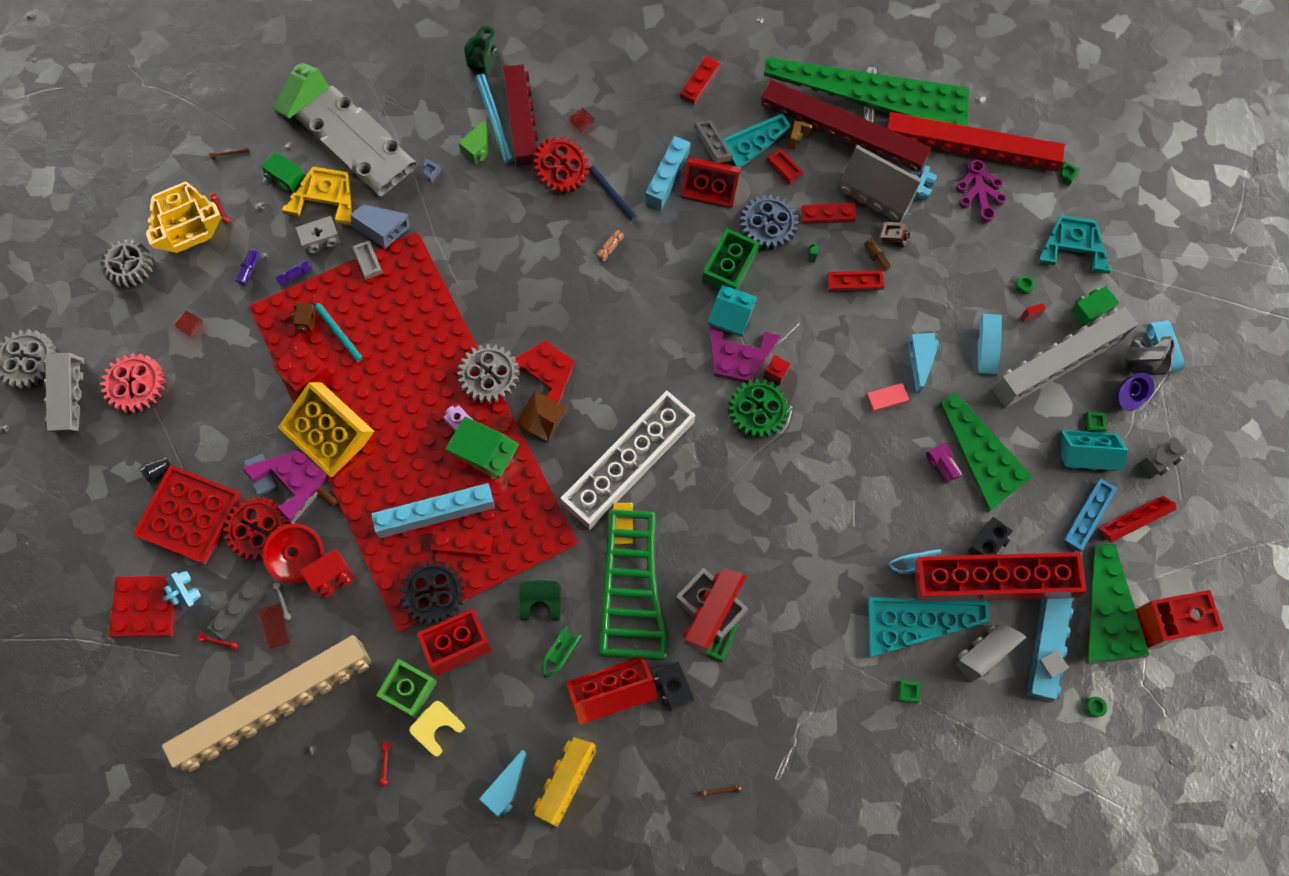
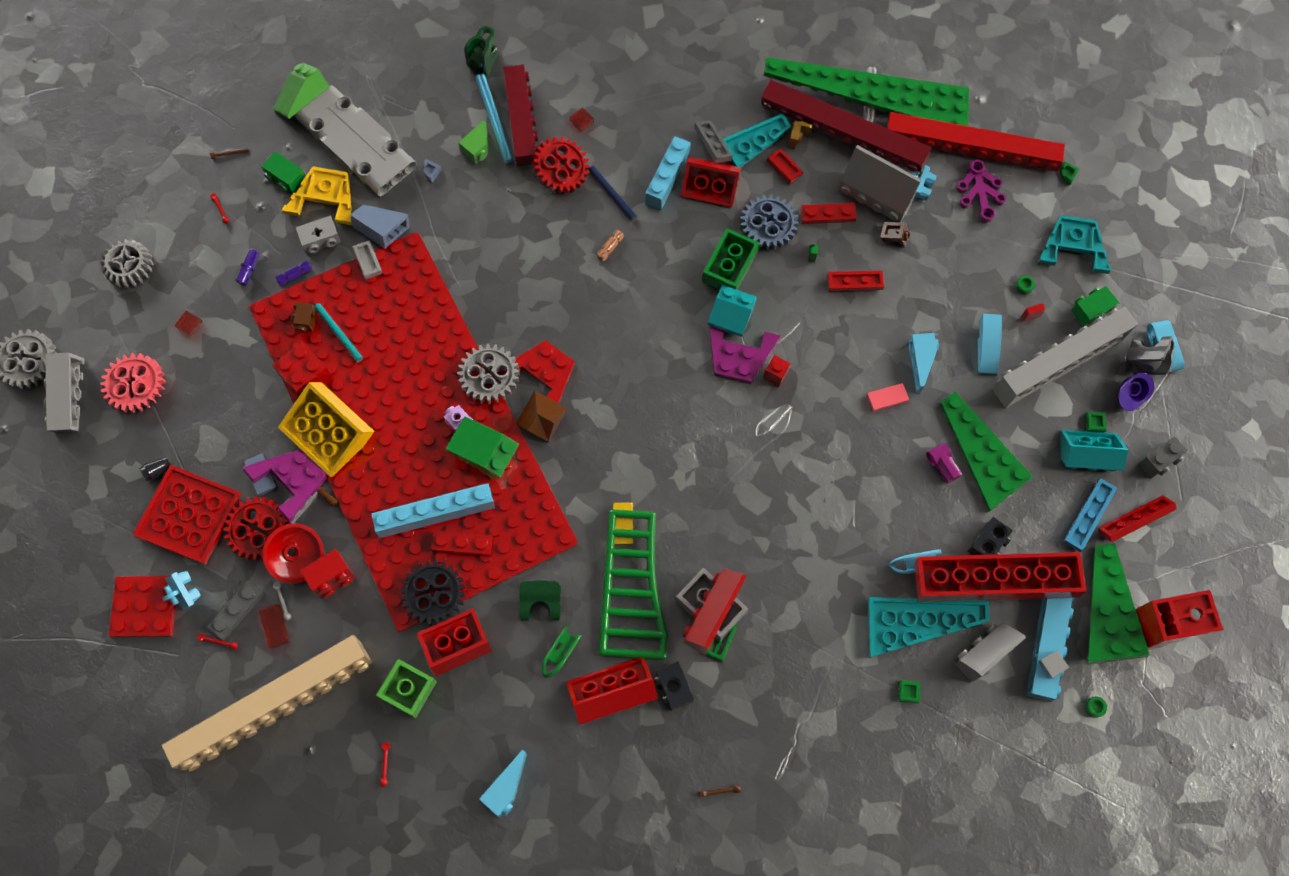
(181, 218): yellow wedge -> none
(429, 721): light yellow piece -> none
(565, 781): yellow slope -> none
(627, 460): white brick -> none
(699, 79): red plate -> none
(770, 396): green gear -> none
(877, 255): reddish brown axle -> none

